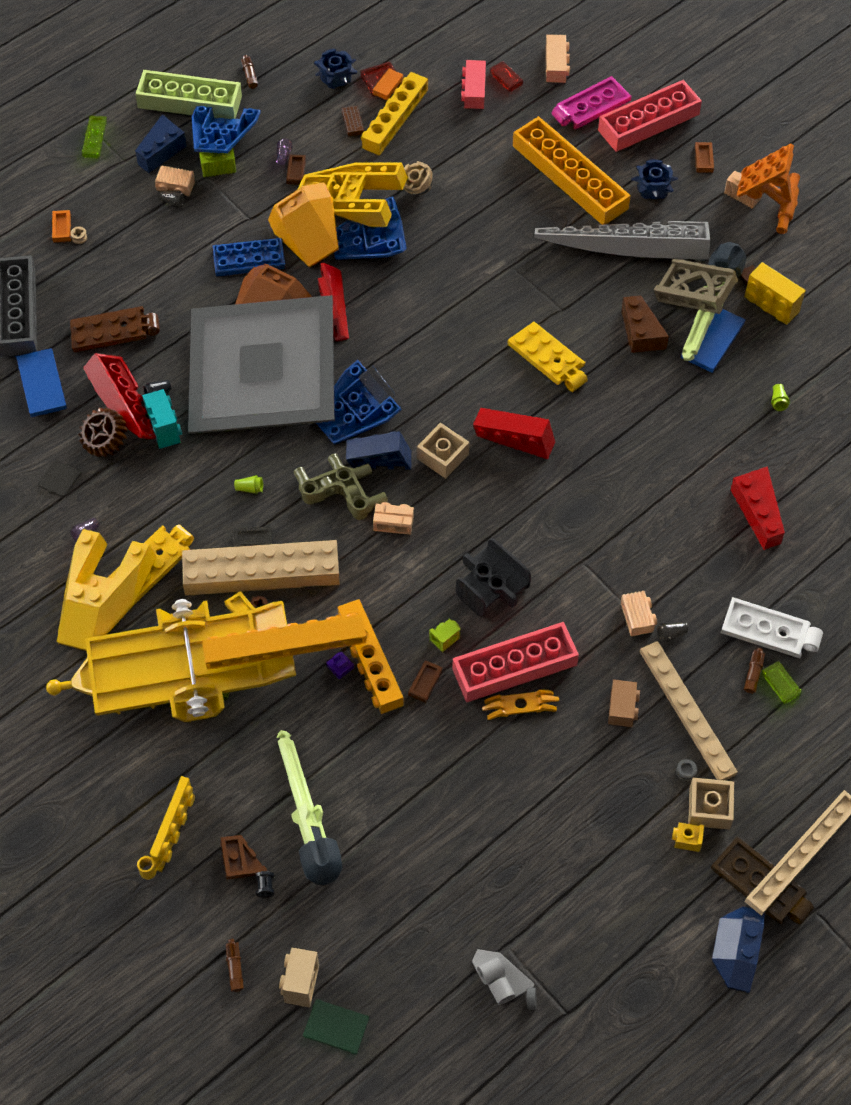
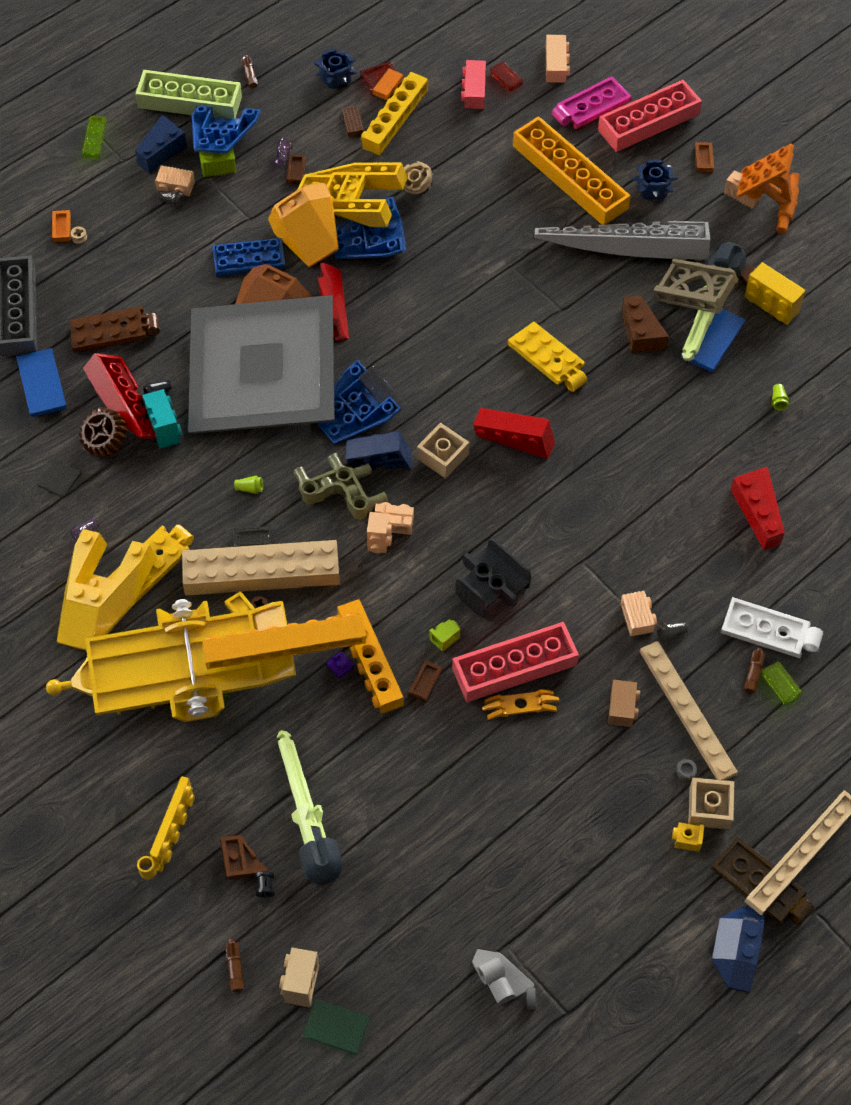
(378, 532): none -> light nougat brick

